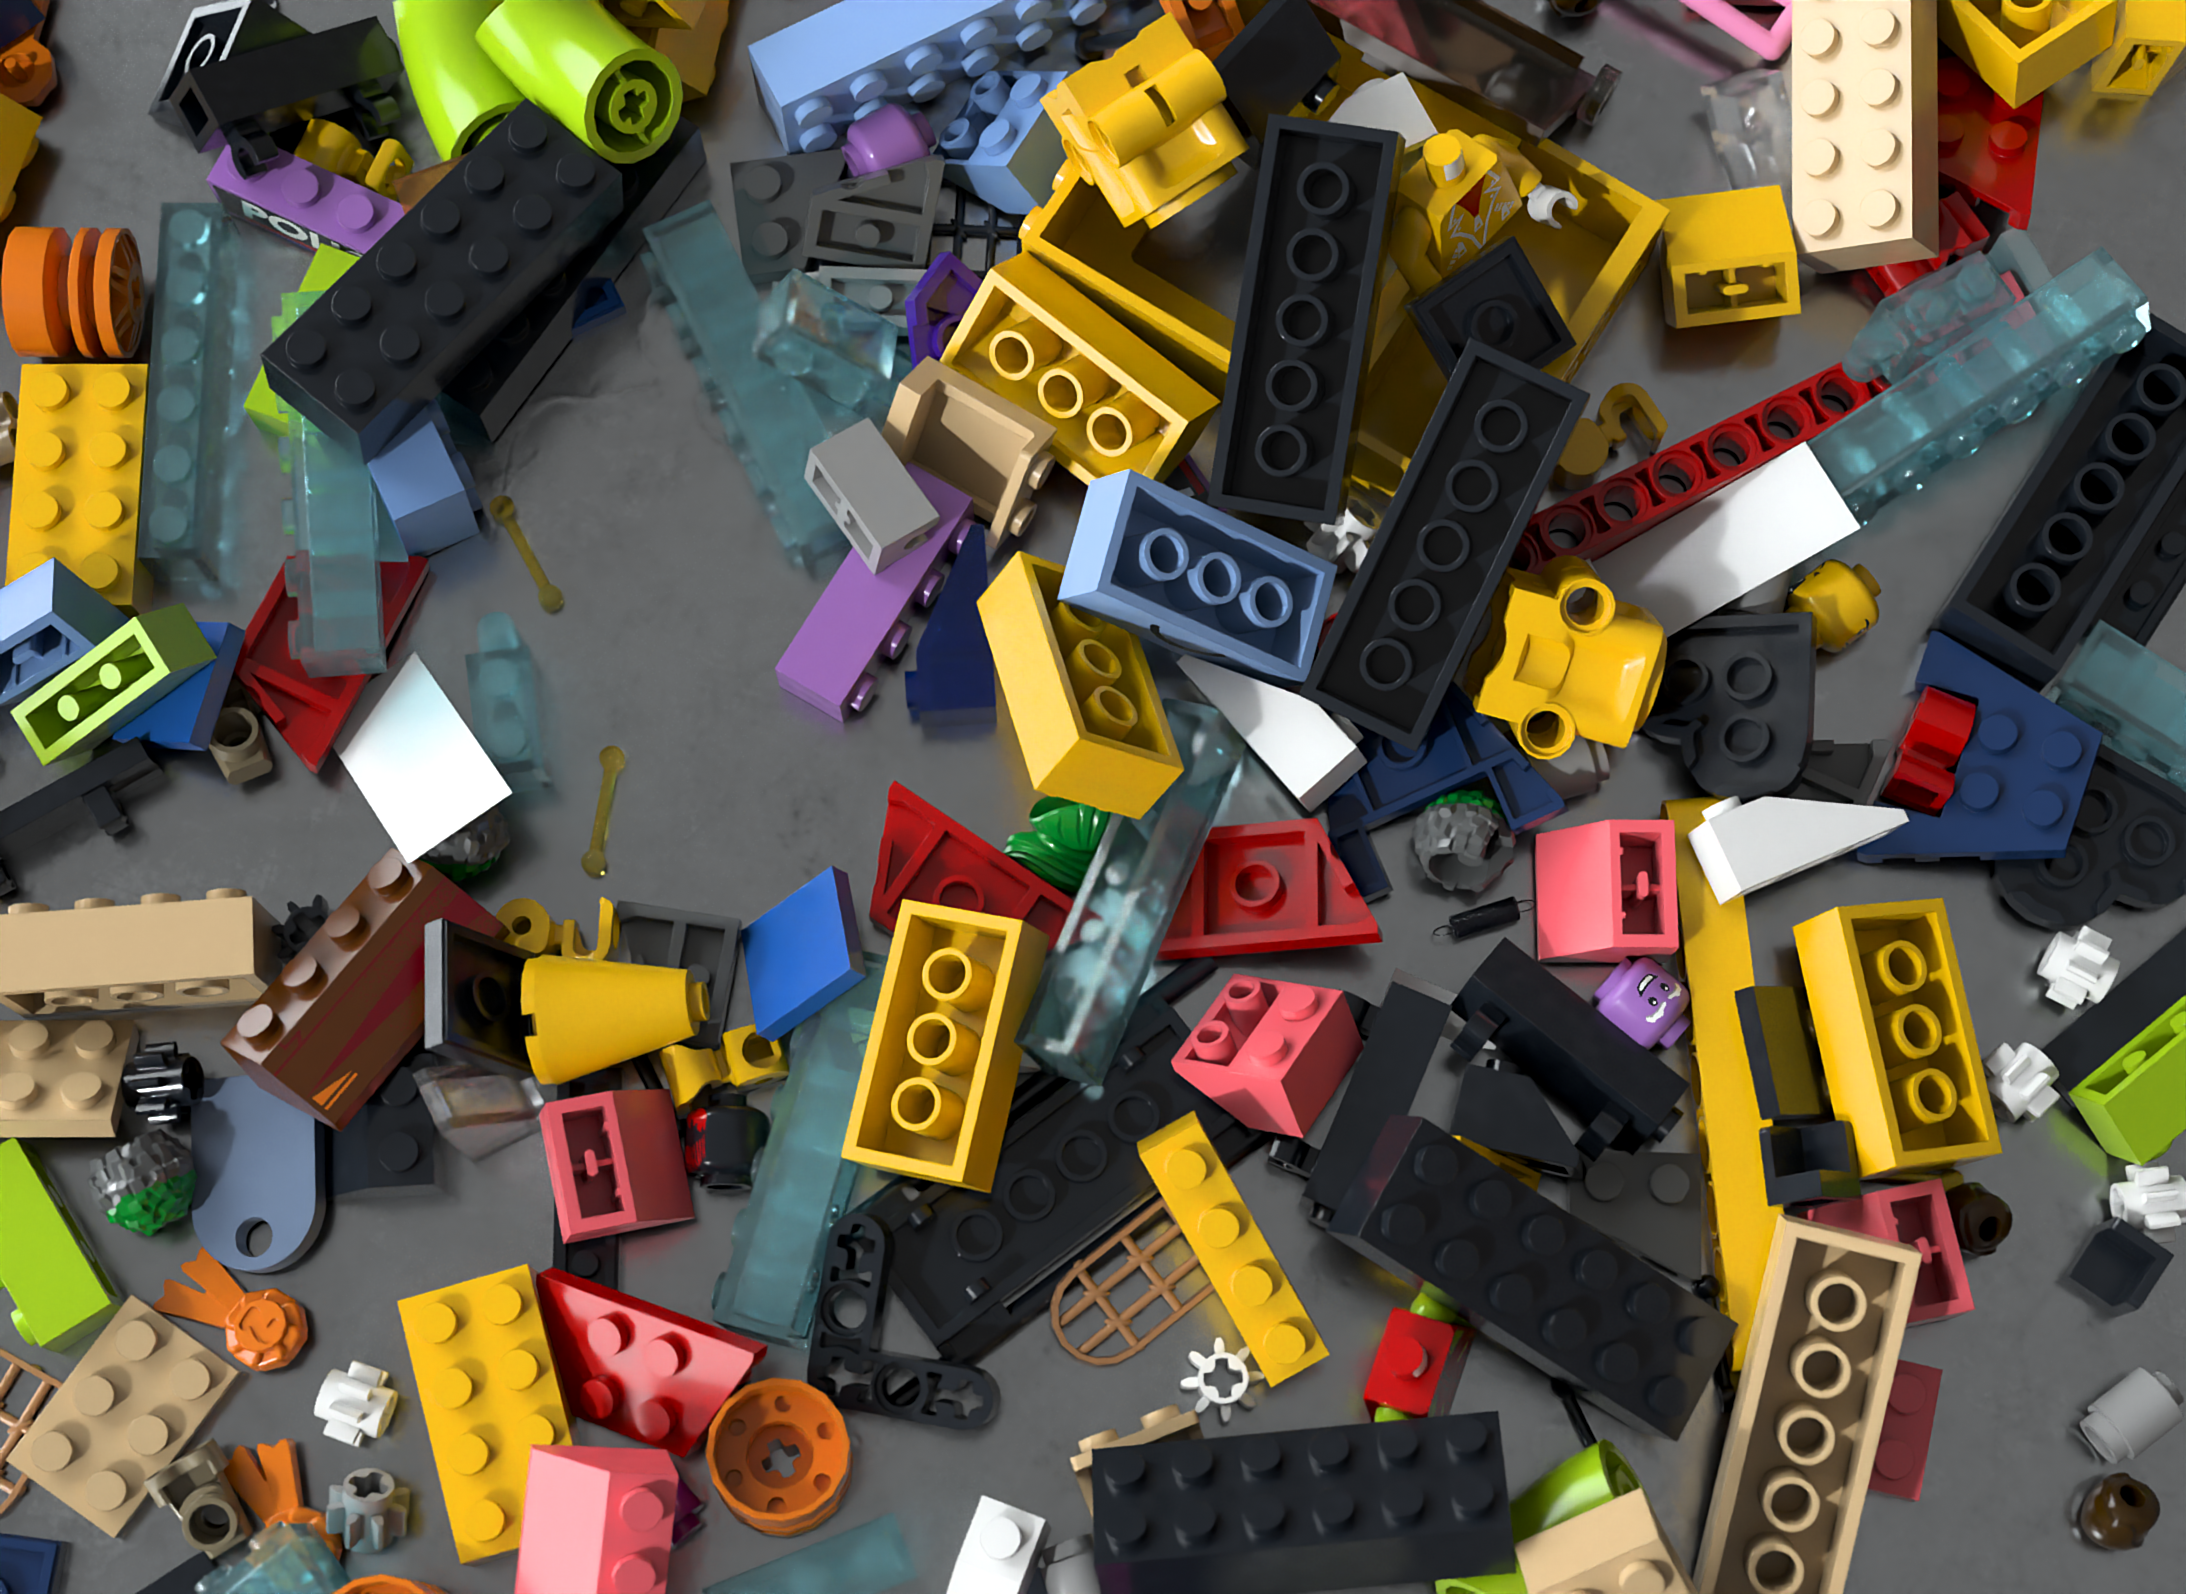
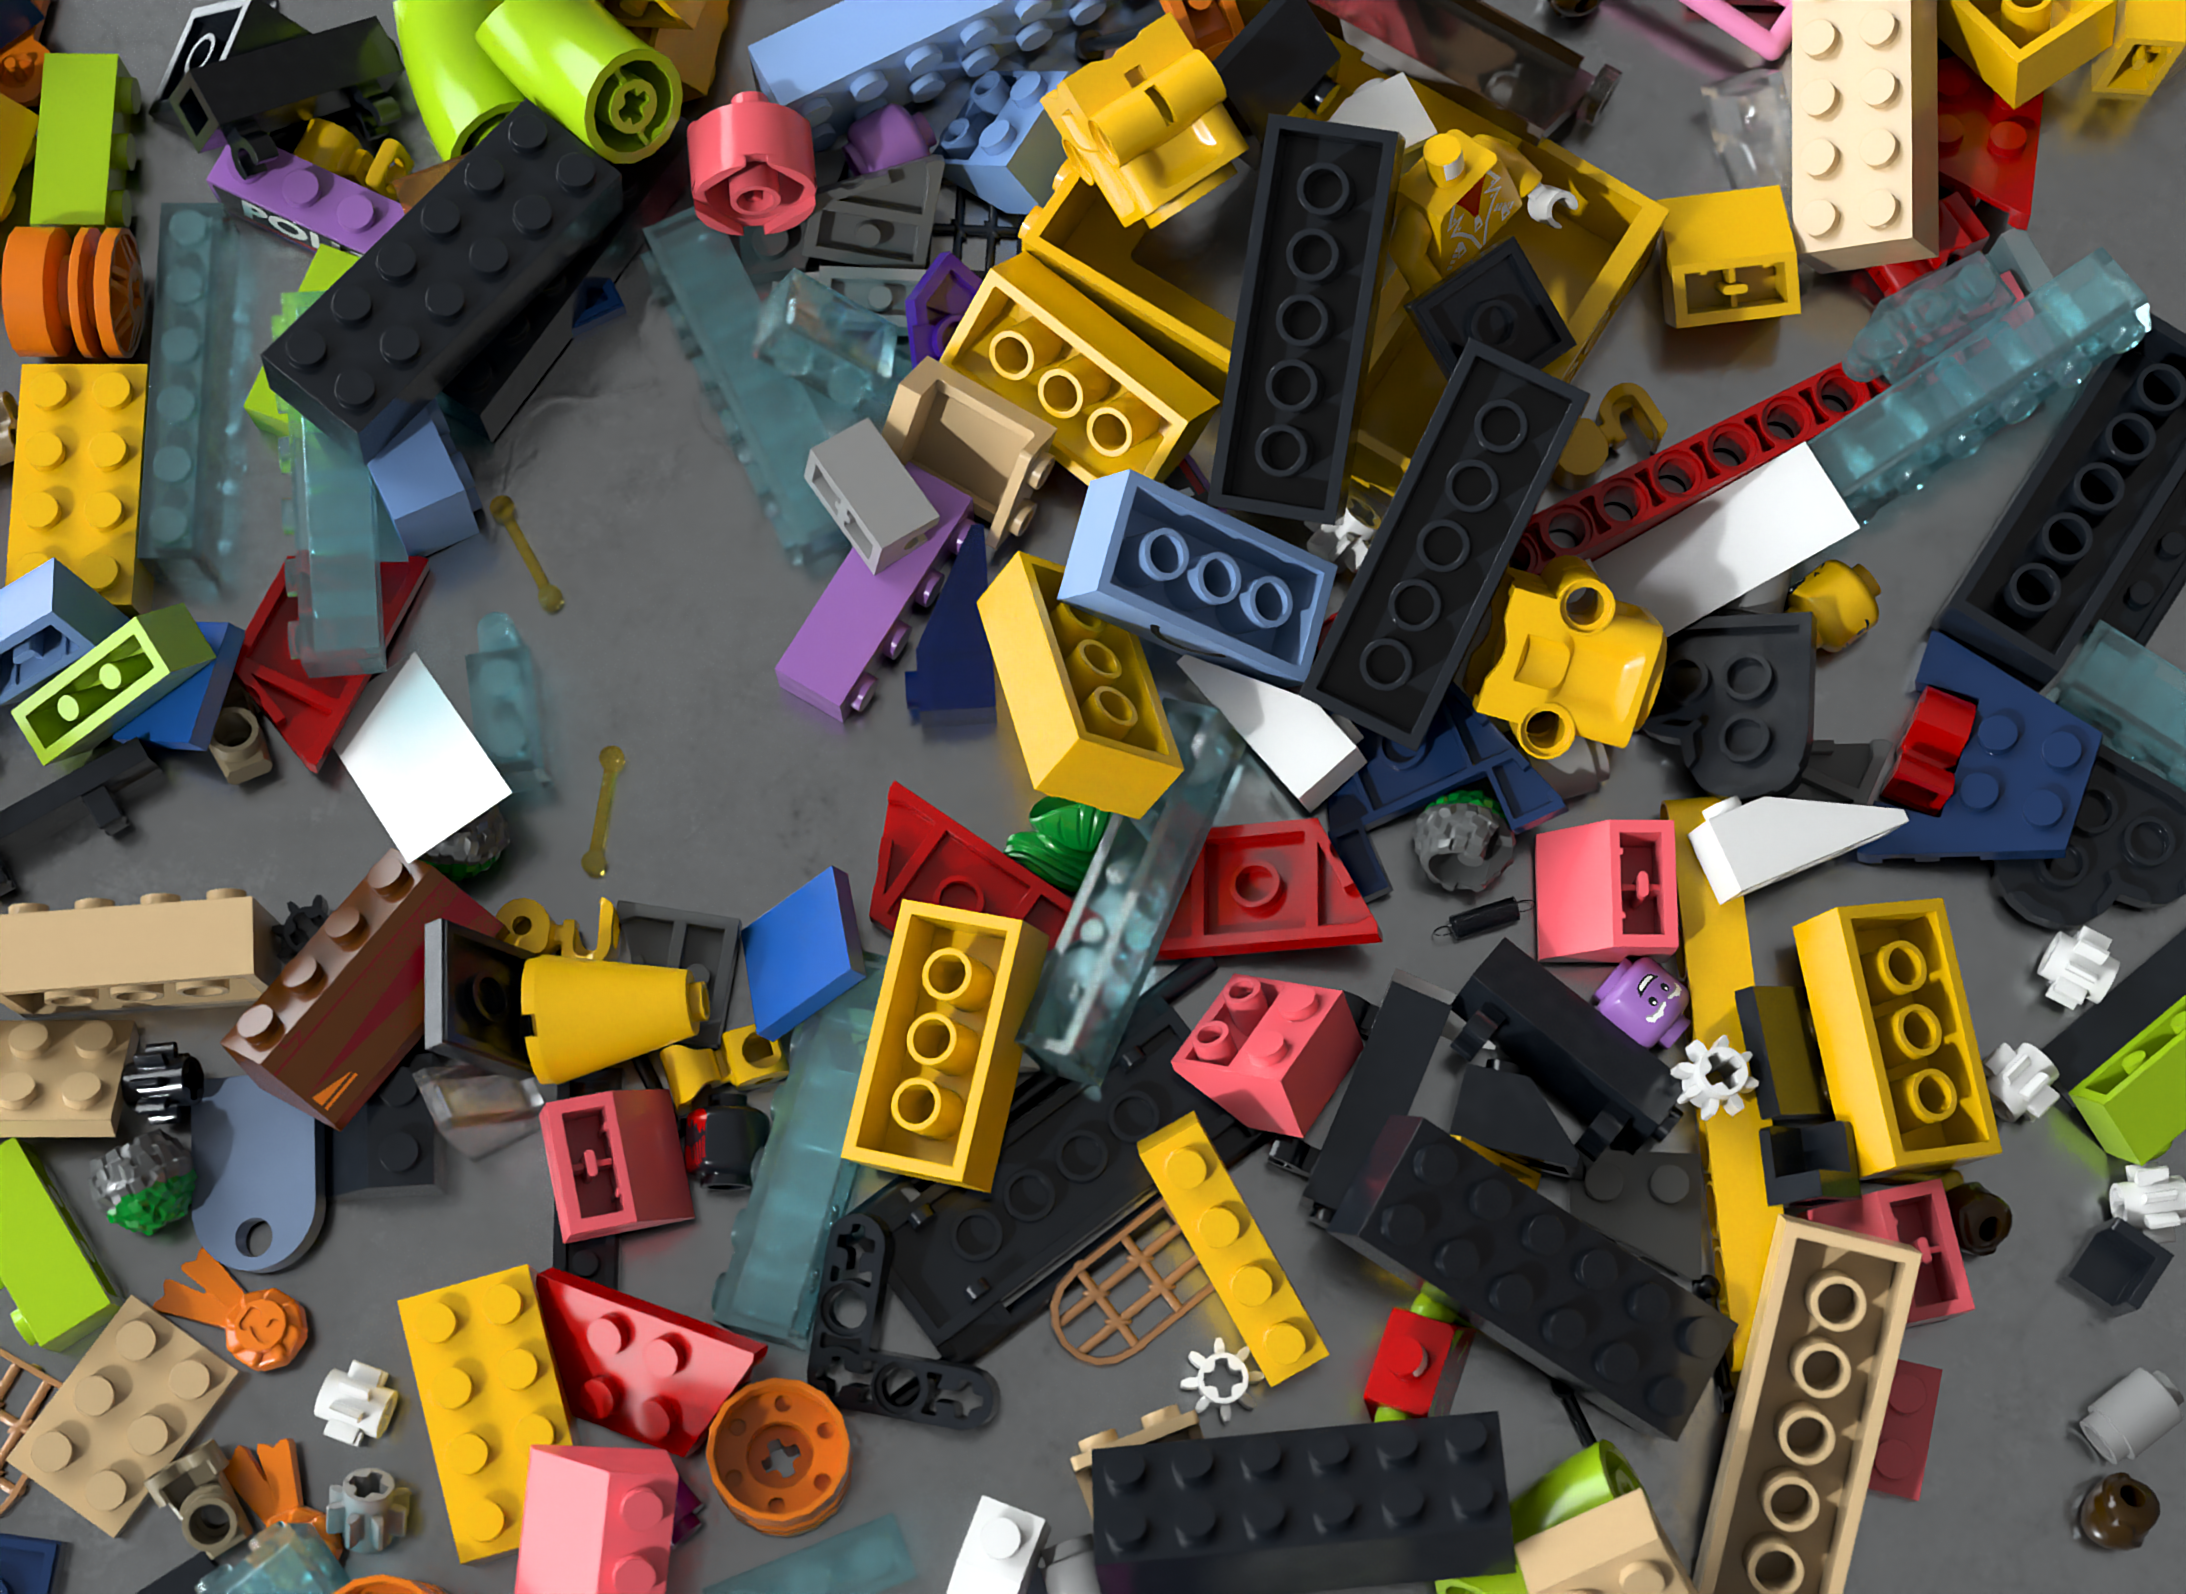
(84, 143): none -> lime brick
(752, 166): none -> coral brick
(1733, 1070): none -> white gear

